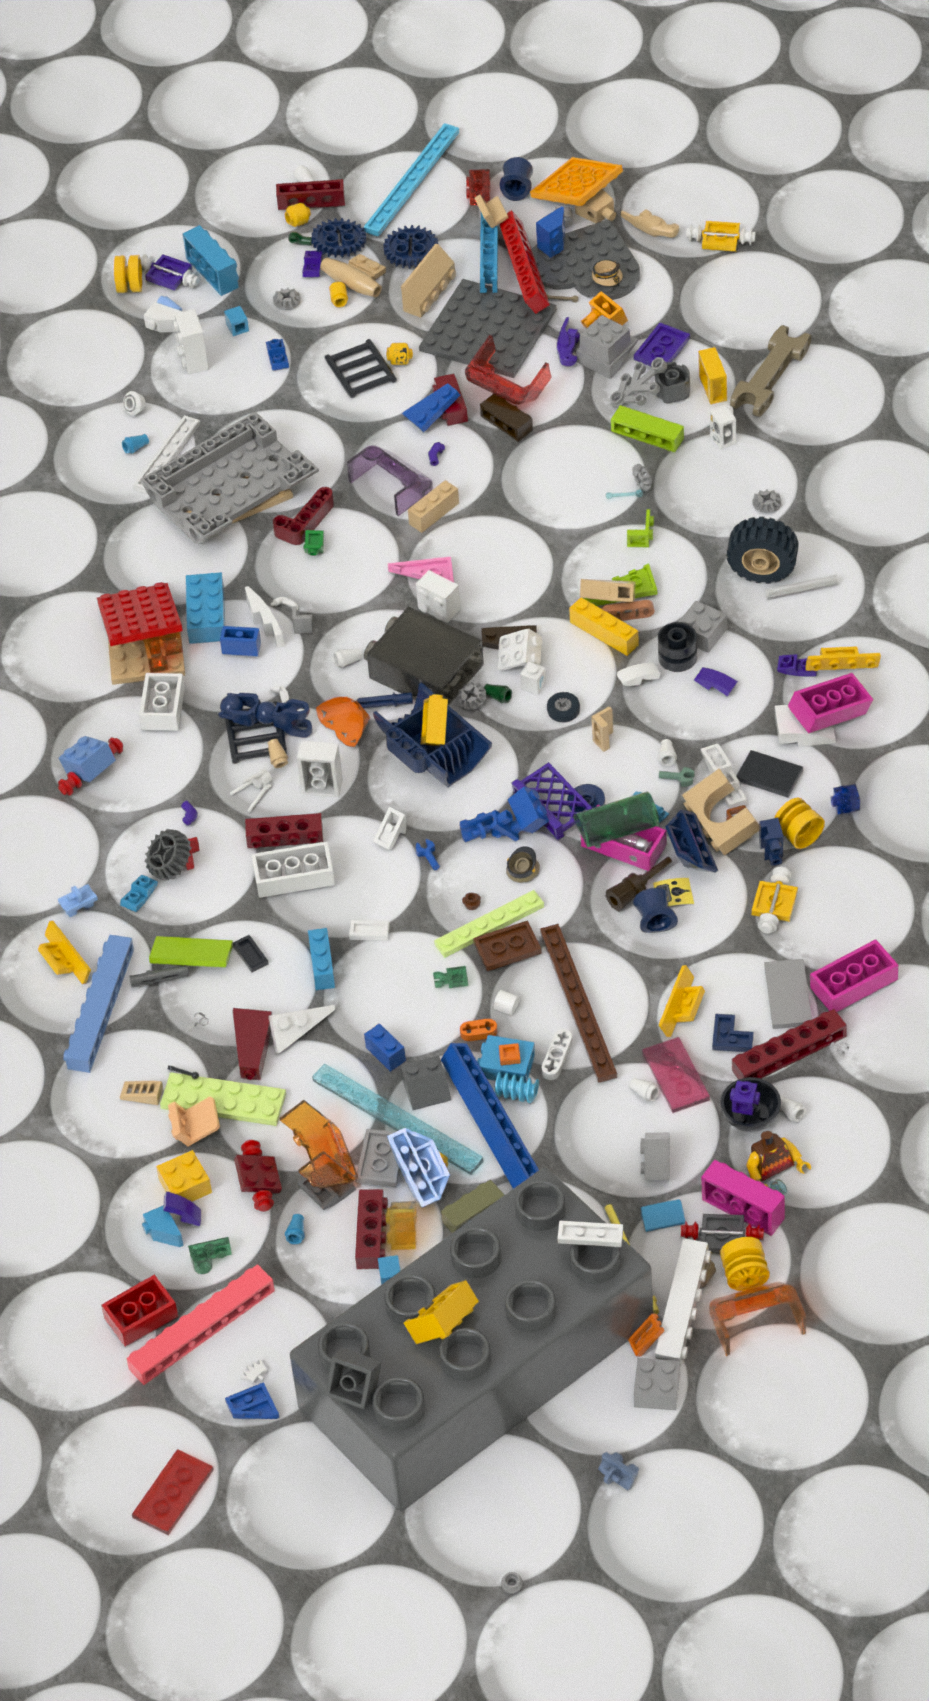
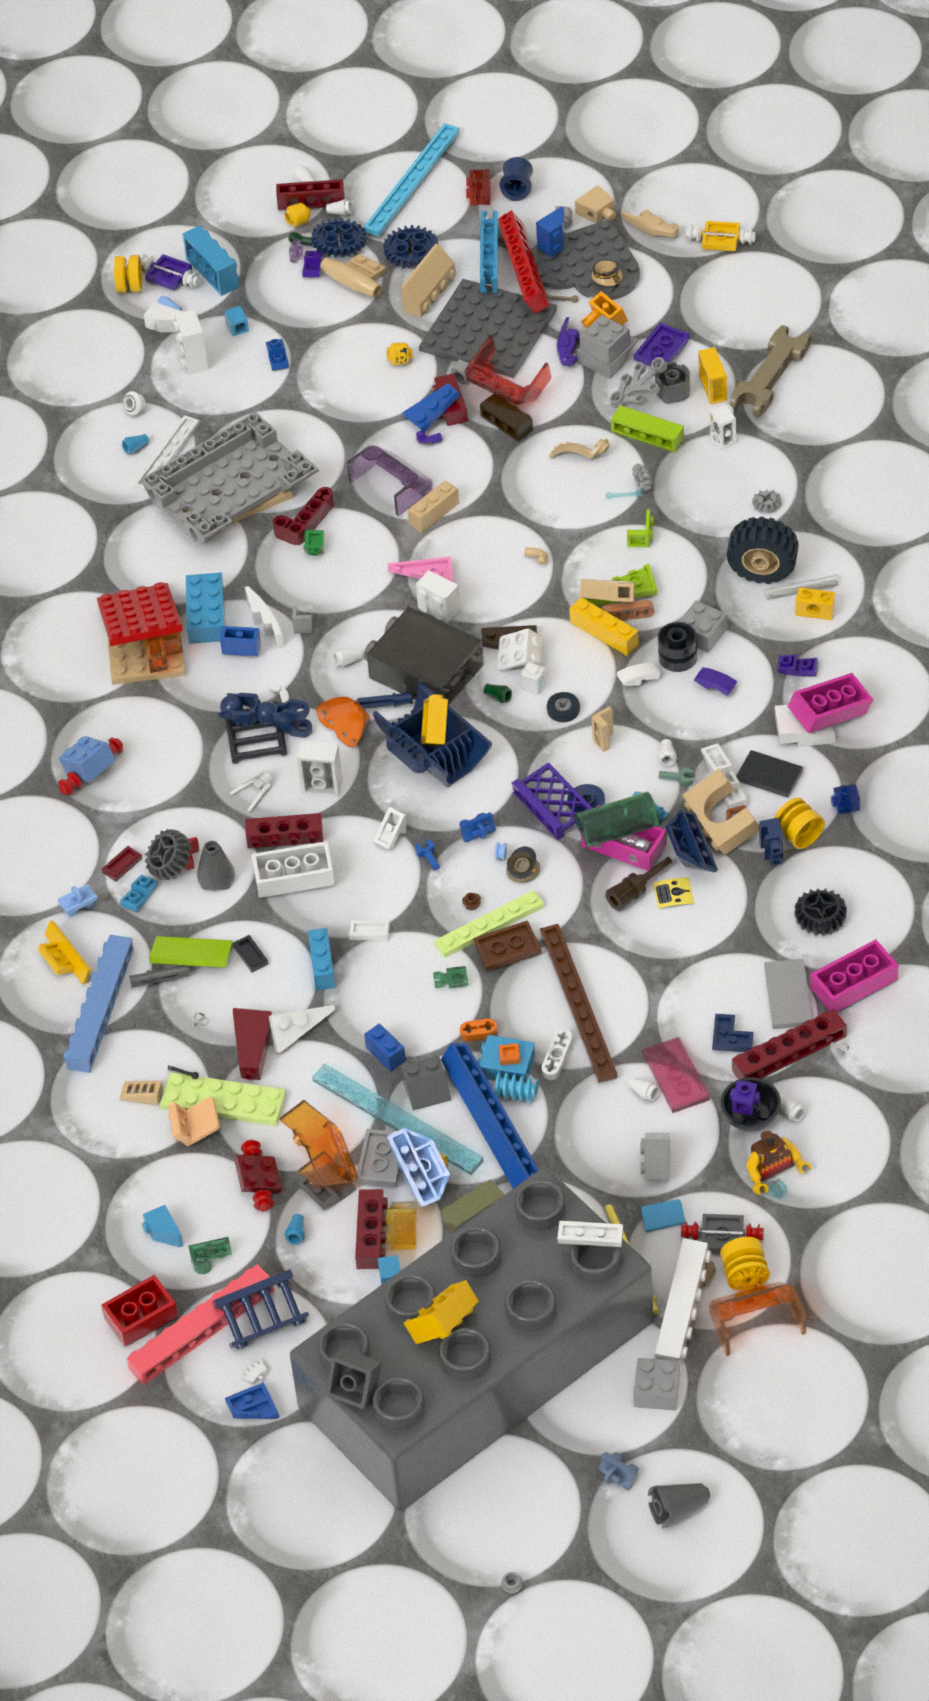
(121, 863): none -> dark red tile
(161, 701): white brick -> none
(172, 1492): clear red tile -> none
(184, 1177): yellow brick -> none
(188, 1211): dark purple slope -> none
(191, 813): dark purple arm -> none
(214, 868): none -> dark grey cone
(244, 1297): none -> dark blue fence
(277, 754): tan cone -> none
(284, 600): white piece -> none
(286, 303): light grey gear -> none
(295, 250): none -> clear purple plate
(338, 294): yellow brick -> none
(339, 208): none -> white cone
(383, 366): black bar -> none
(428, 440): none -> dark purple arm
(432, 454): dark purple arm -> none
(459, 371): none -> light grey plate
(472, 702): light grey gear -> none
(492, 211): tan panel -> none
(500, 851): none -> light blue bush
(504, 826): blue hips -> none
(506, 1002): white brick -> none
(528, 810): blue brick -> none
(536, 552): none -> tan arm
(576, 181): light orange plate -> none
(600, 447): none -> tan plant
(648, 1337): orange tile -> none
(655, 911): dark blue hat -> none
(676, 1501): none -> dark grey cone
(682, 1002): yellow bracket -> none
(741, 1195): dark pink brick -> none
(774, 900): yellow plate -> none
(810, 917): none -> black gear
(815, 603): none -> yellow brick
(842, 658): yellow bracket -> none

